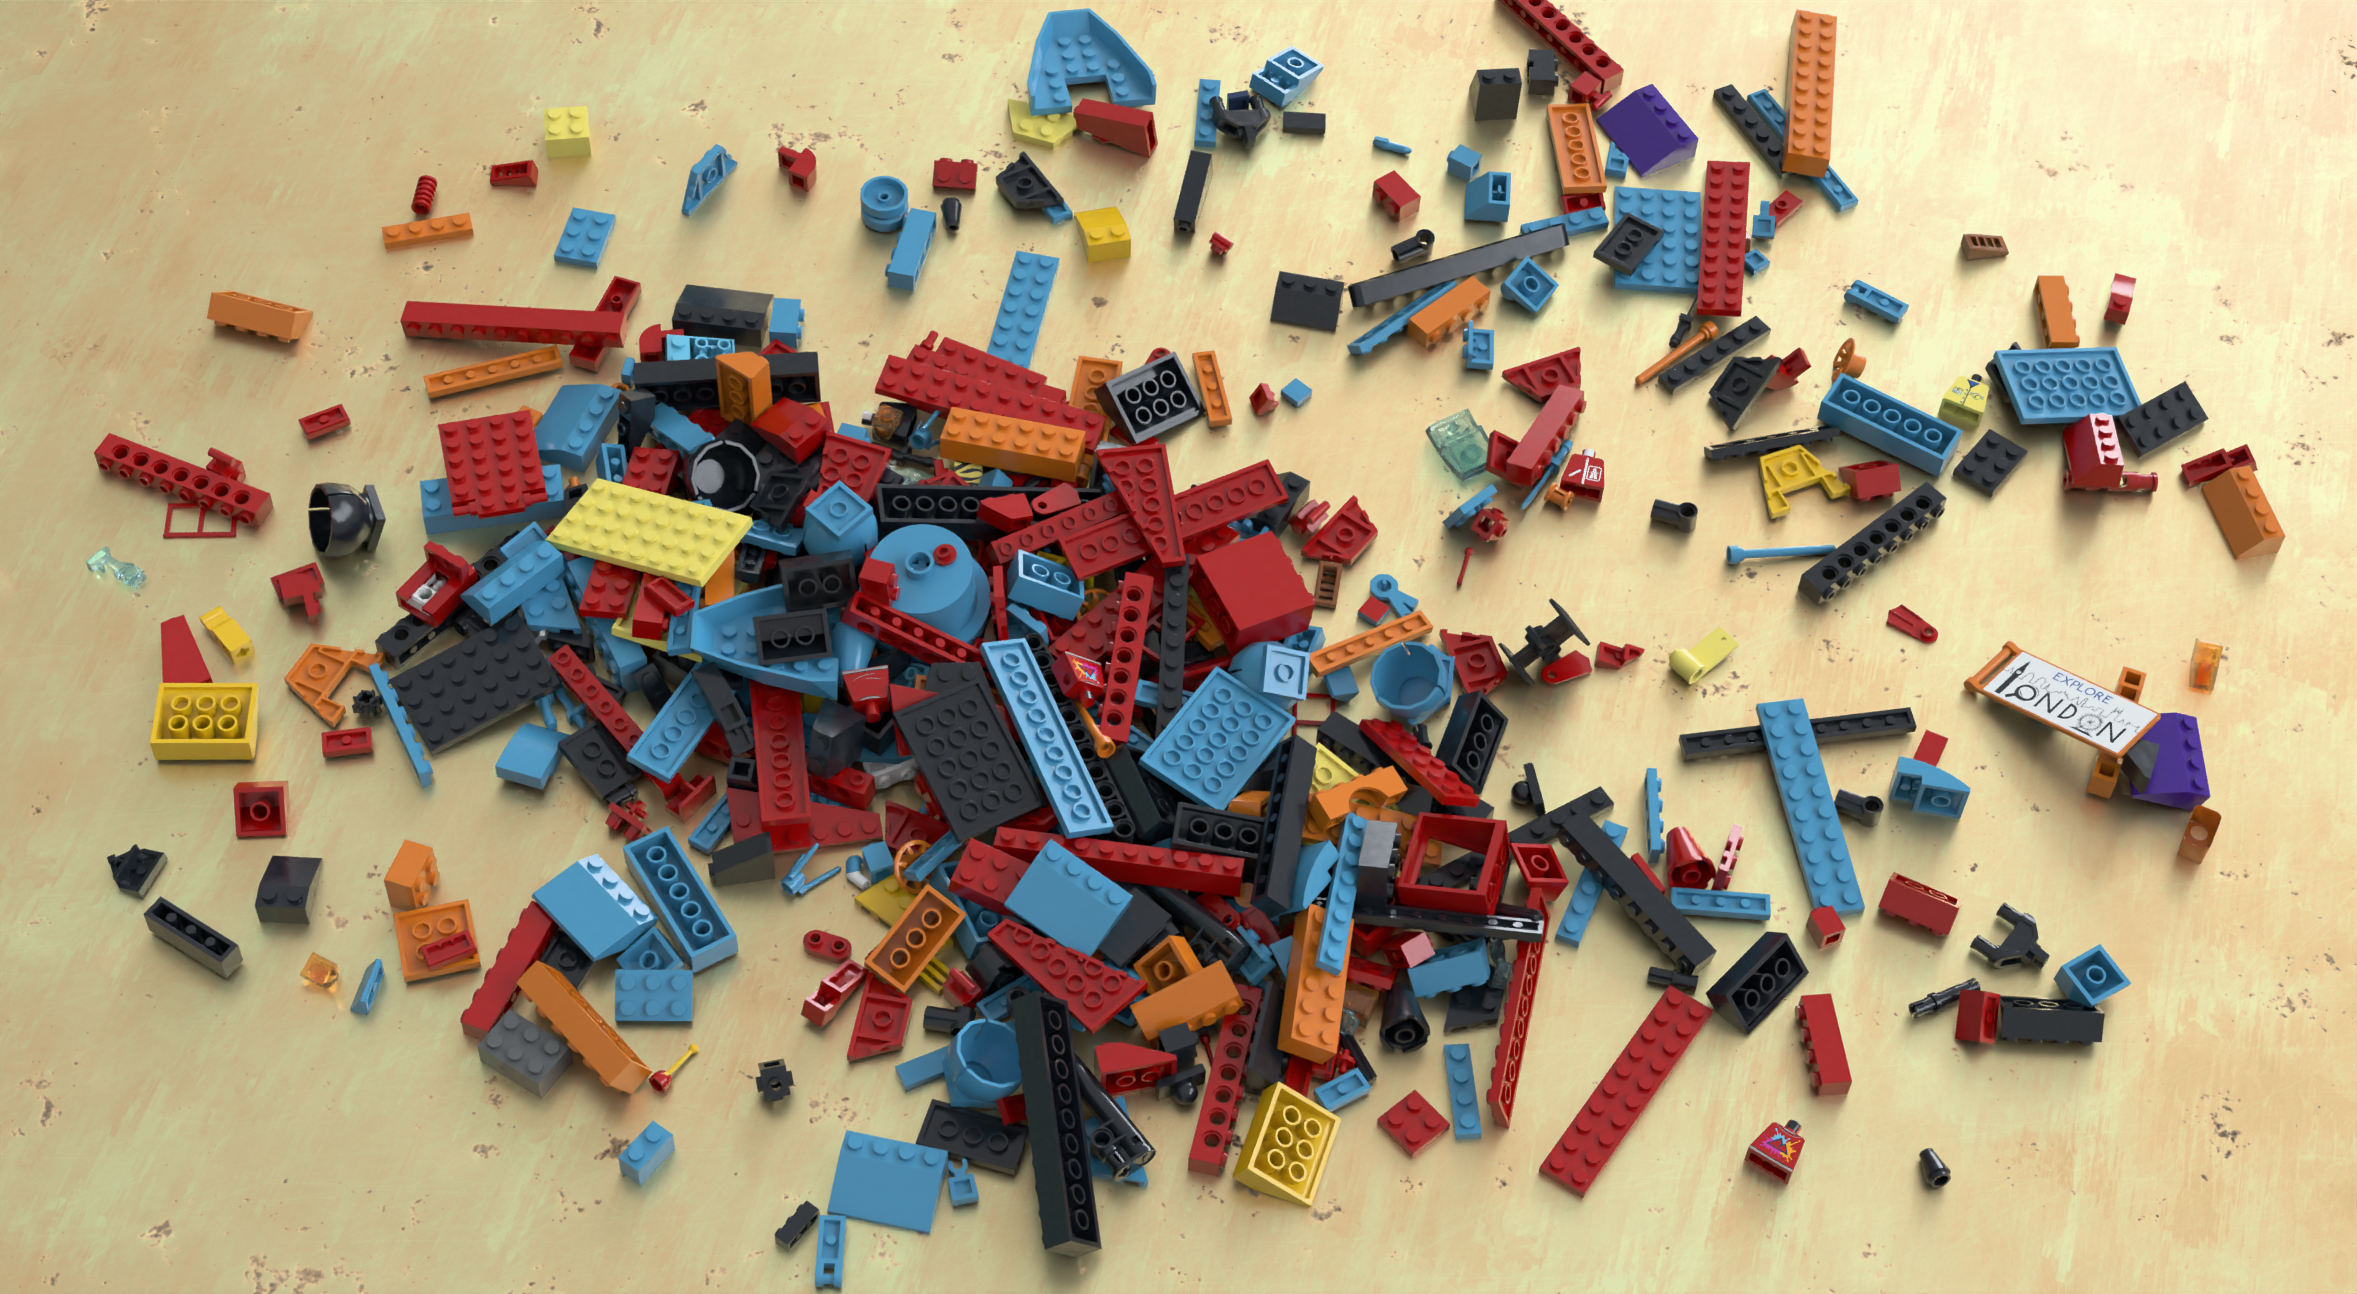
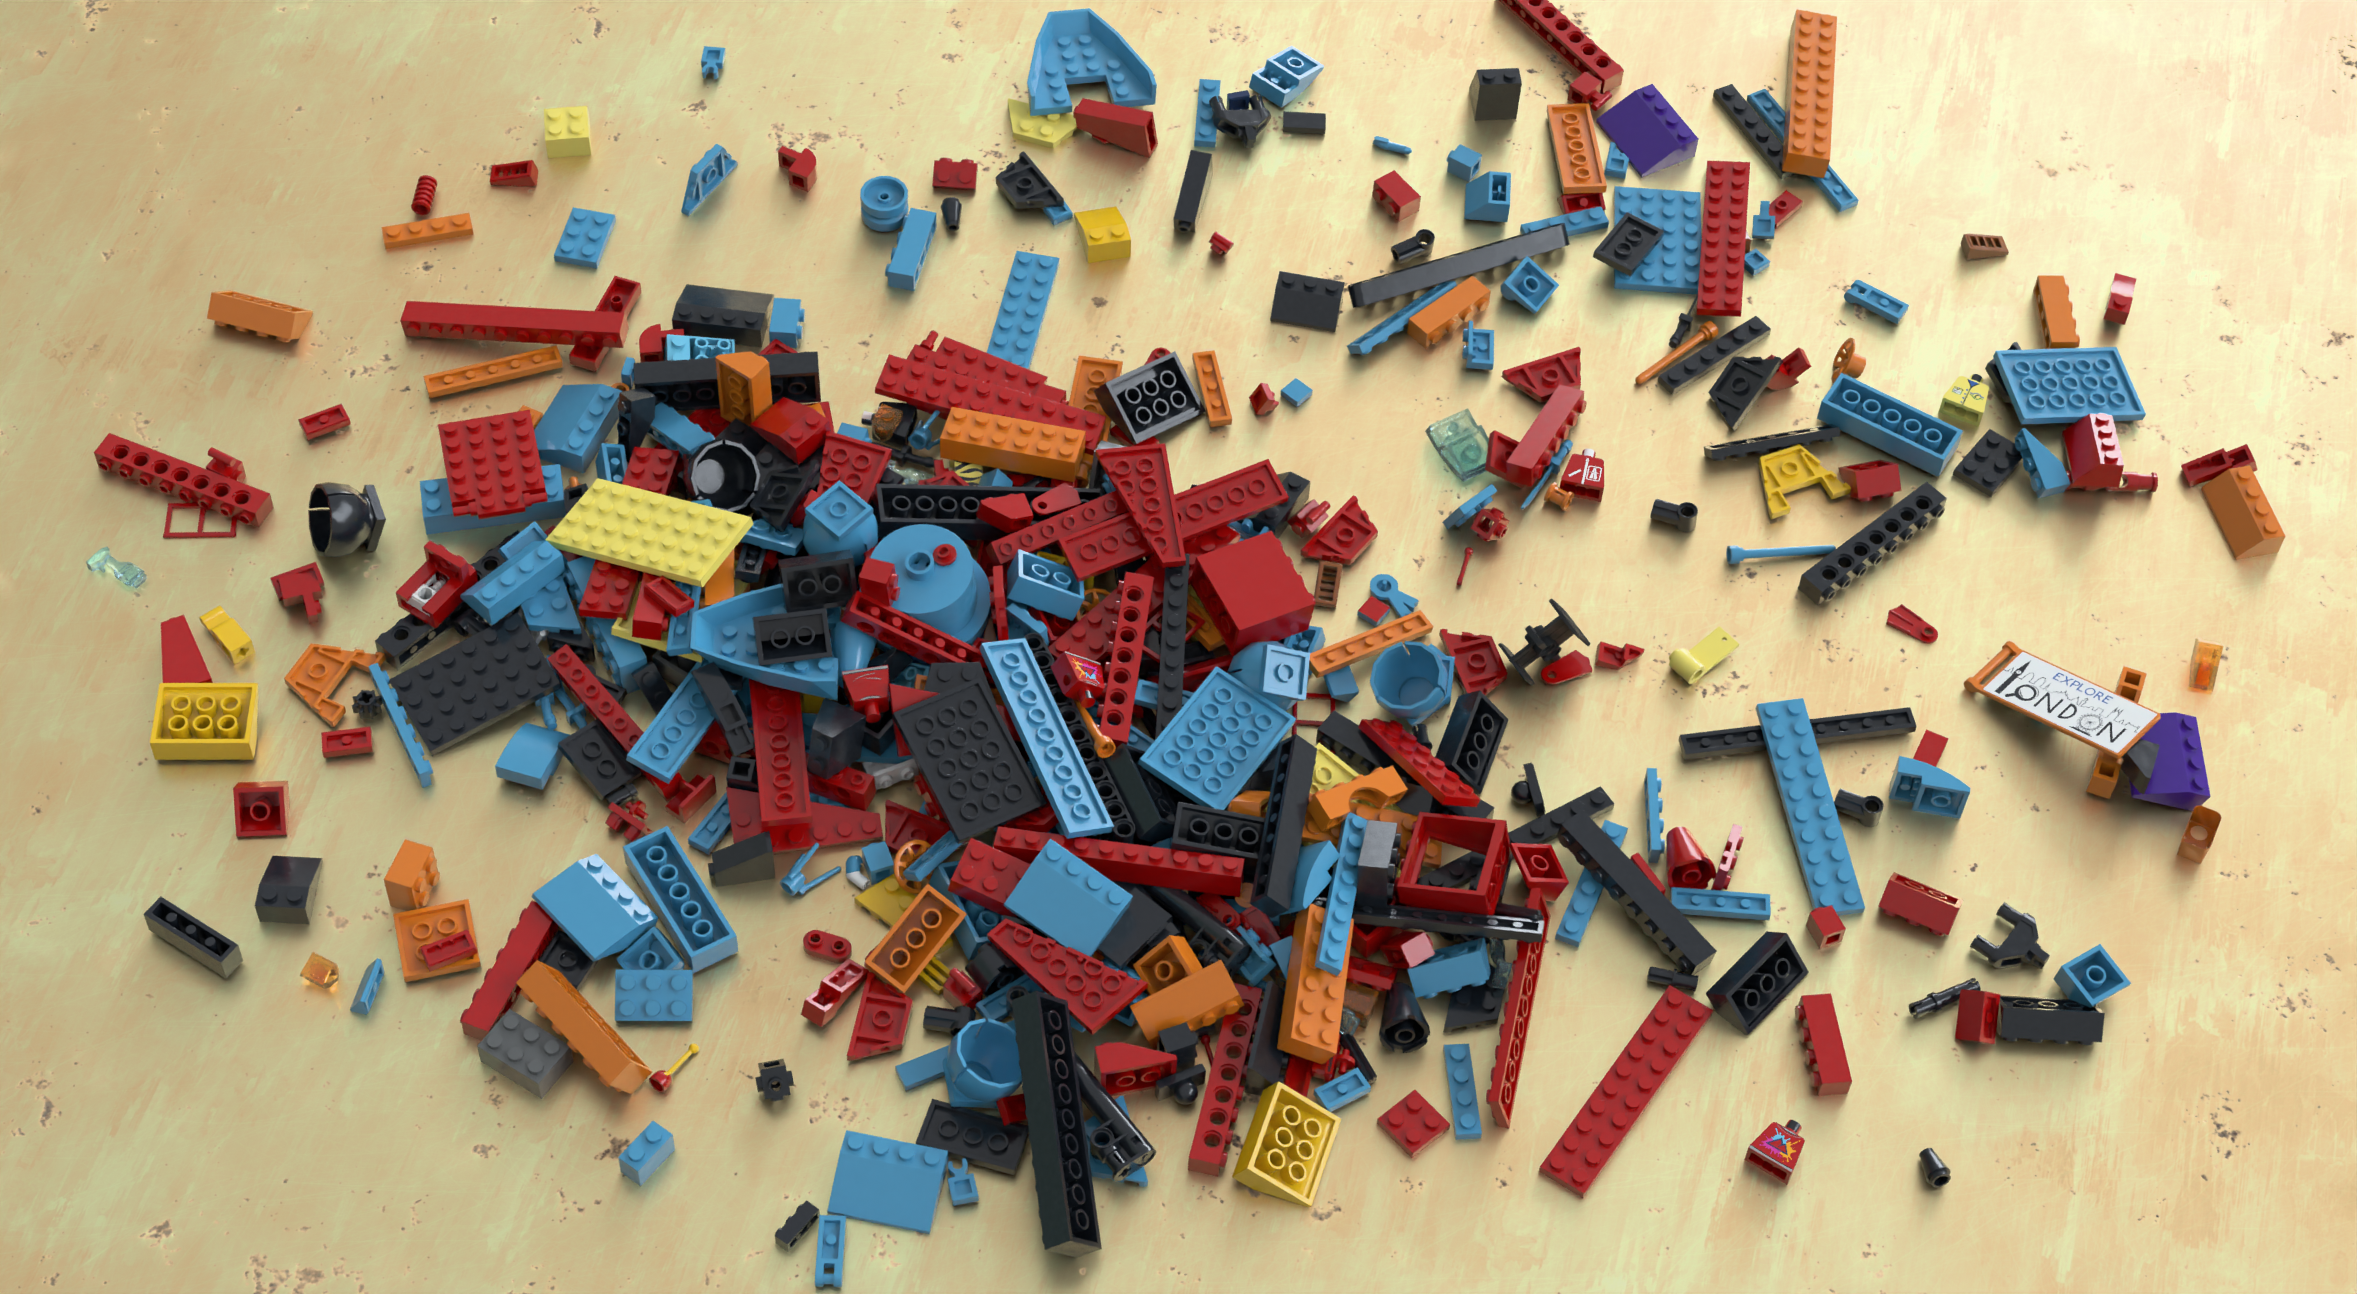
(136, 869): black slope -> none
(712, 60): none -> dark azure plate
(1541, 72): black brick -> none
(2044, 469): none -> dark azure slope
(2161, 419): black plate -> none

